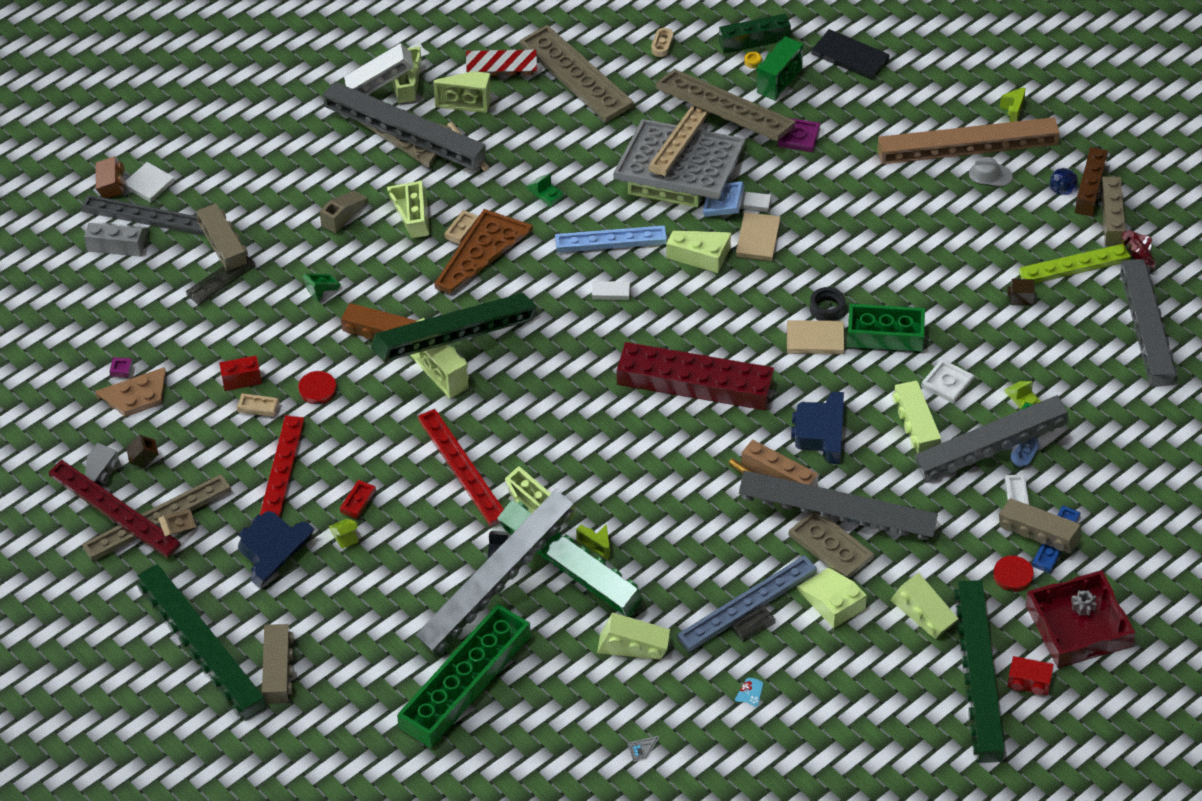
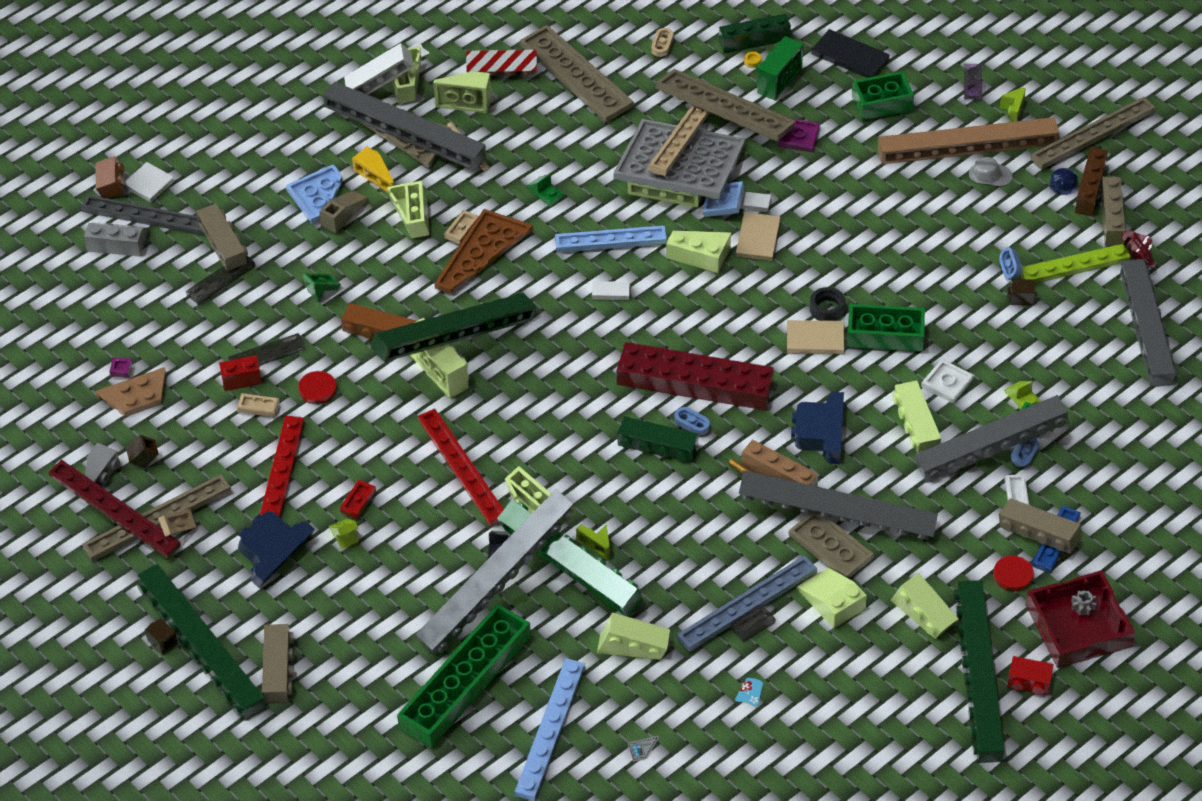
(161, 636): none -> dark brown brick
(274, 350): none -> clear smoke tile
(315, 191): none -> light blue plate
(372, 167): none -> yellow slope
(549, 729): none -> light blue plate
(657, 439): none -> dark green brick
(693, 420): none -> medium blue plate
(882, 95): none -> green brick
(972, 81): none -> clear purple slope
(1010, 263): none -> medium blue plate
(1092, 133): none -> dark tan plate

